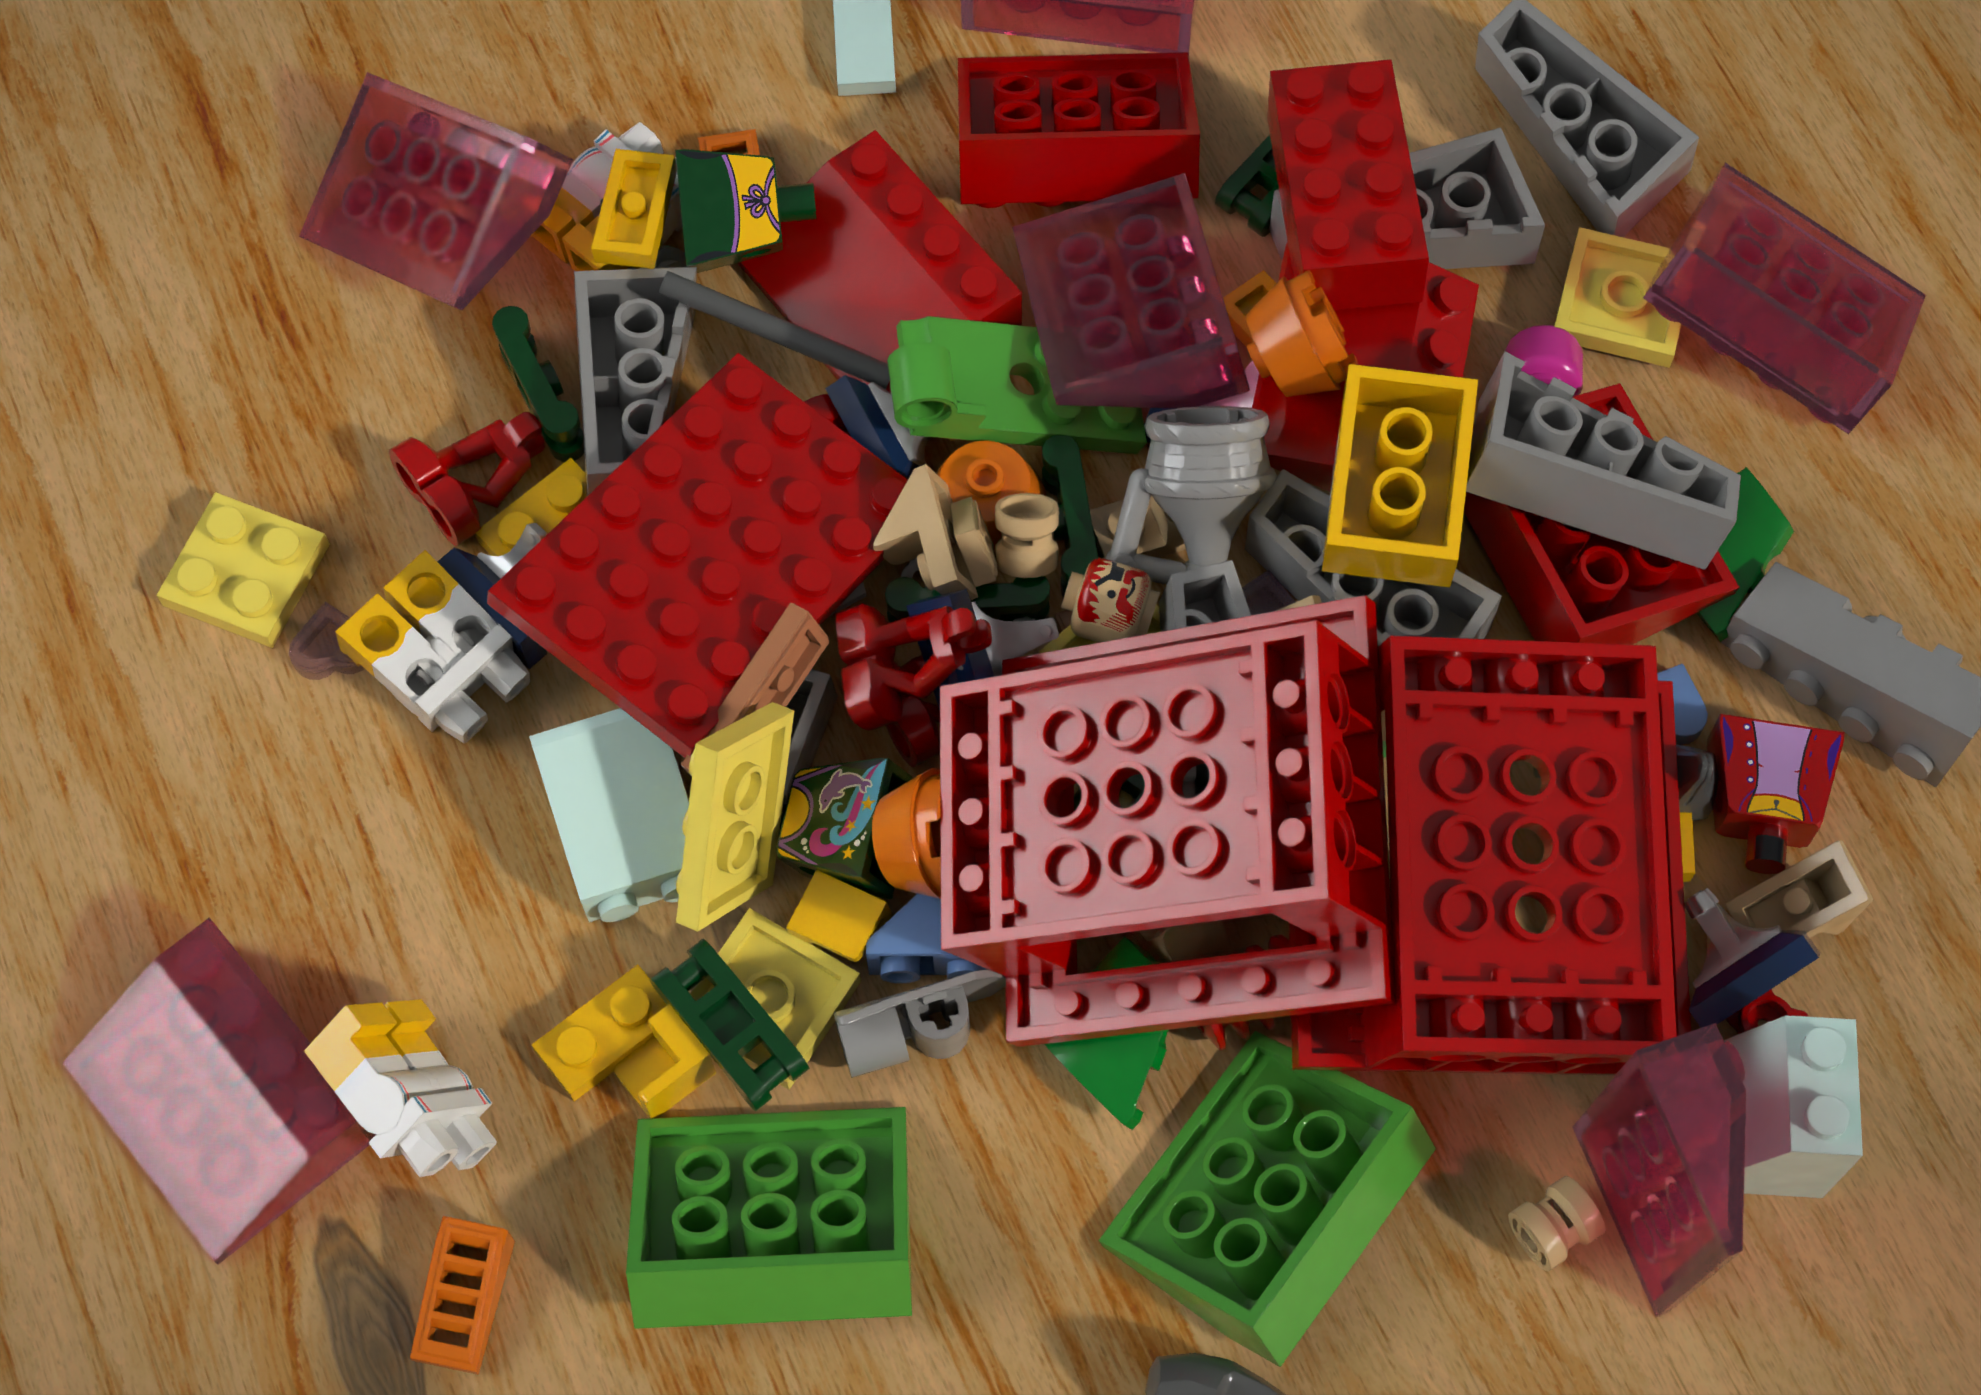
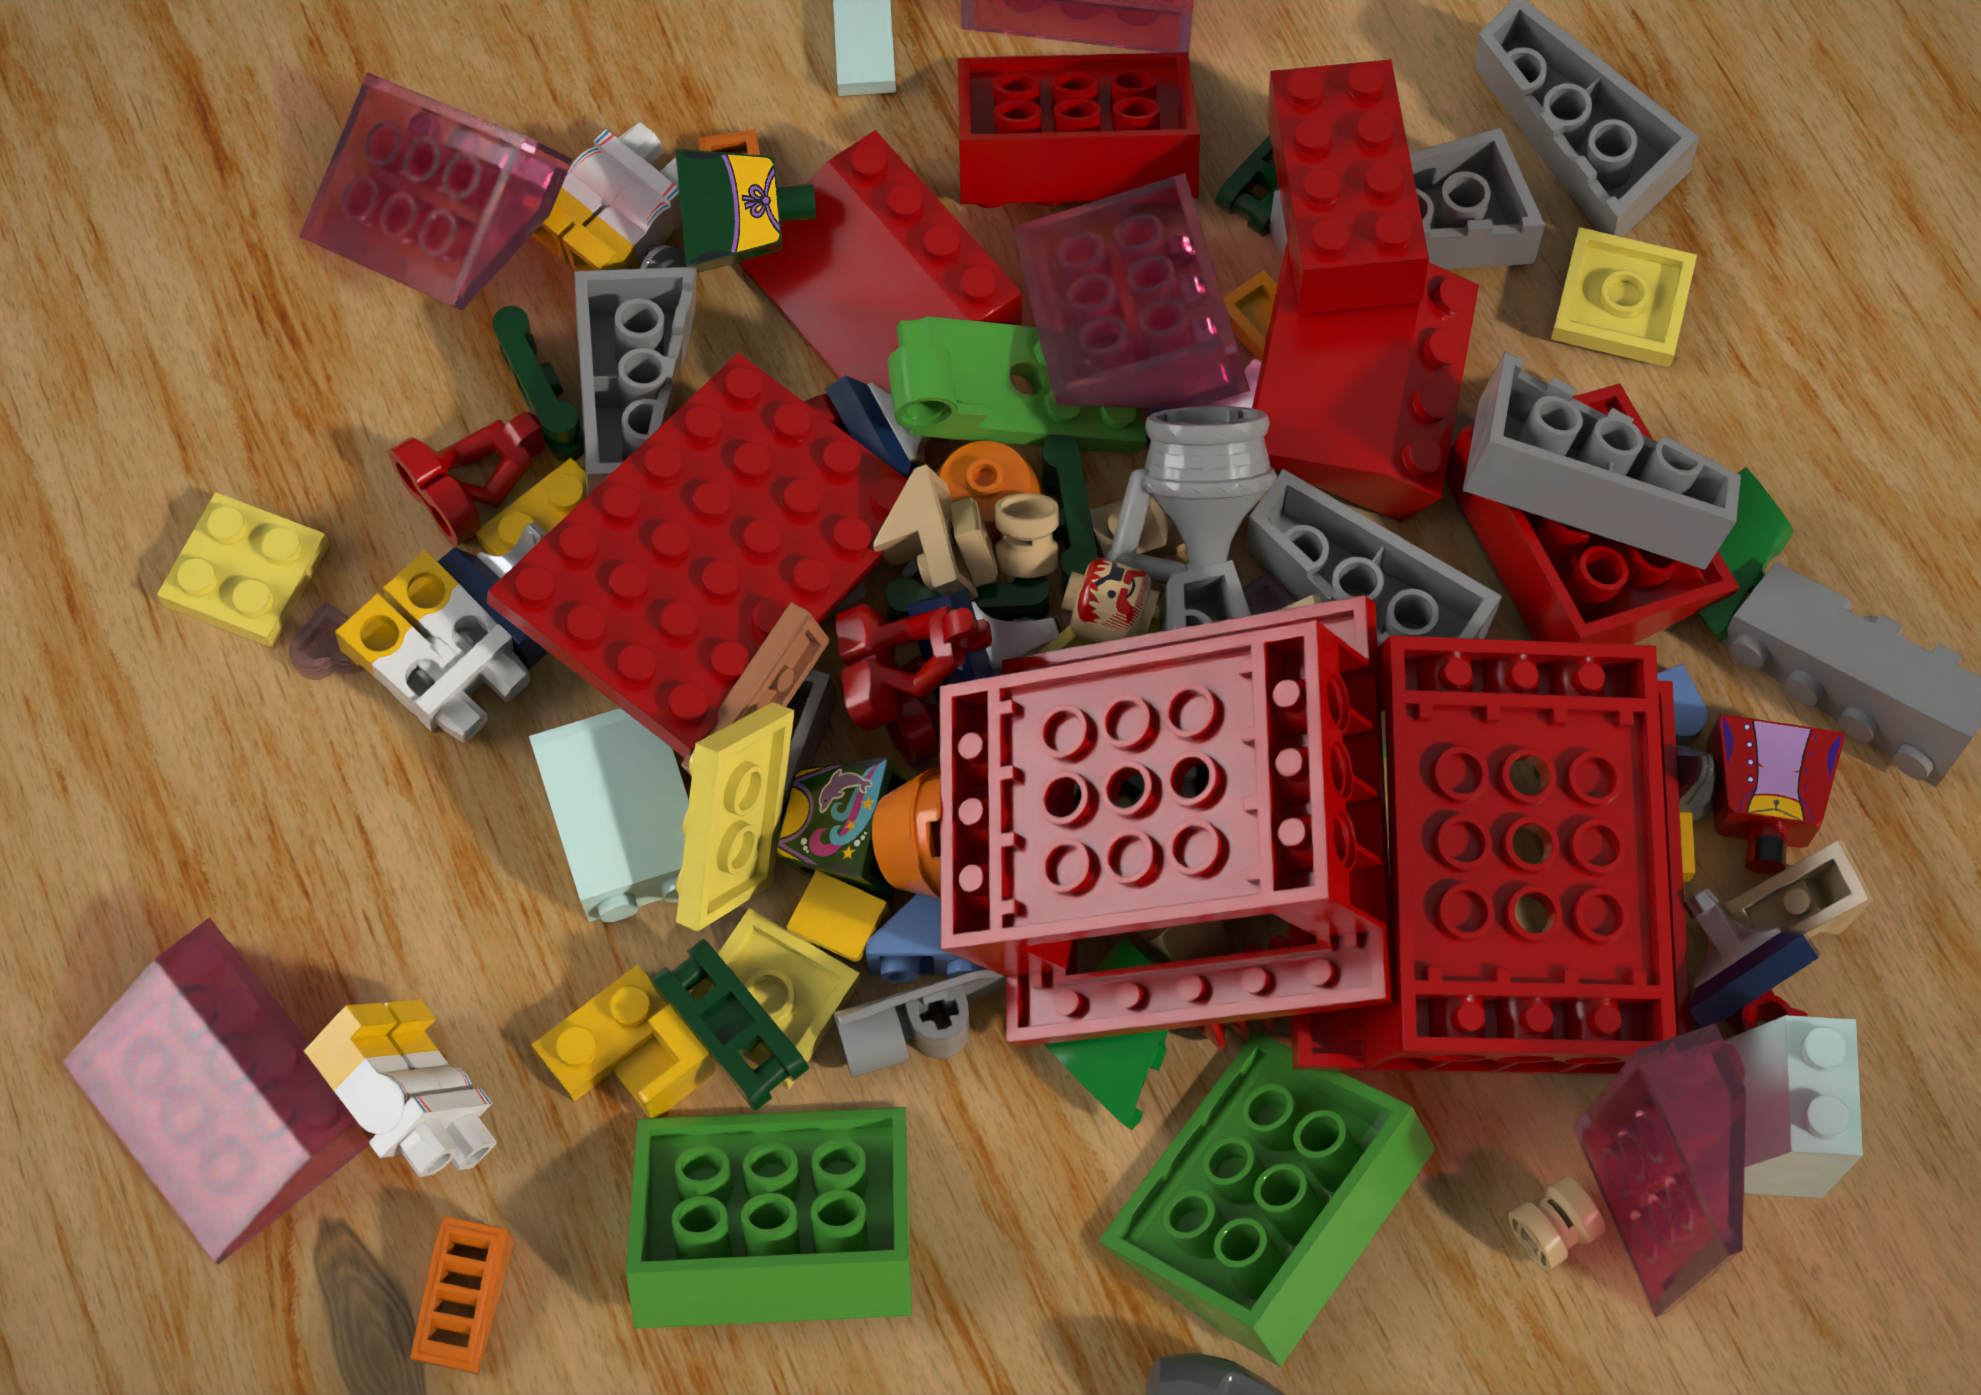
(634, 208): yellow plate -> none
(774, 329): dark grey bar -> none
(1298, 338): orange cone -> none
(1400, 475): yellow brick -> none
(1549, 354): dark pink head -> none
(1787, 299): clear pink slope -> none

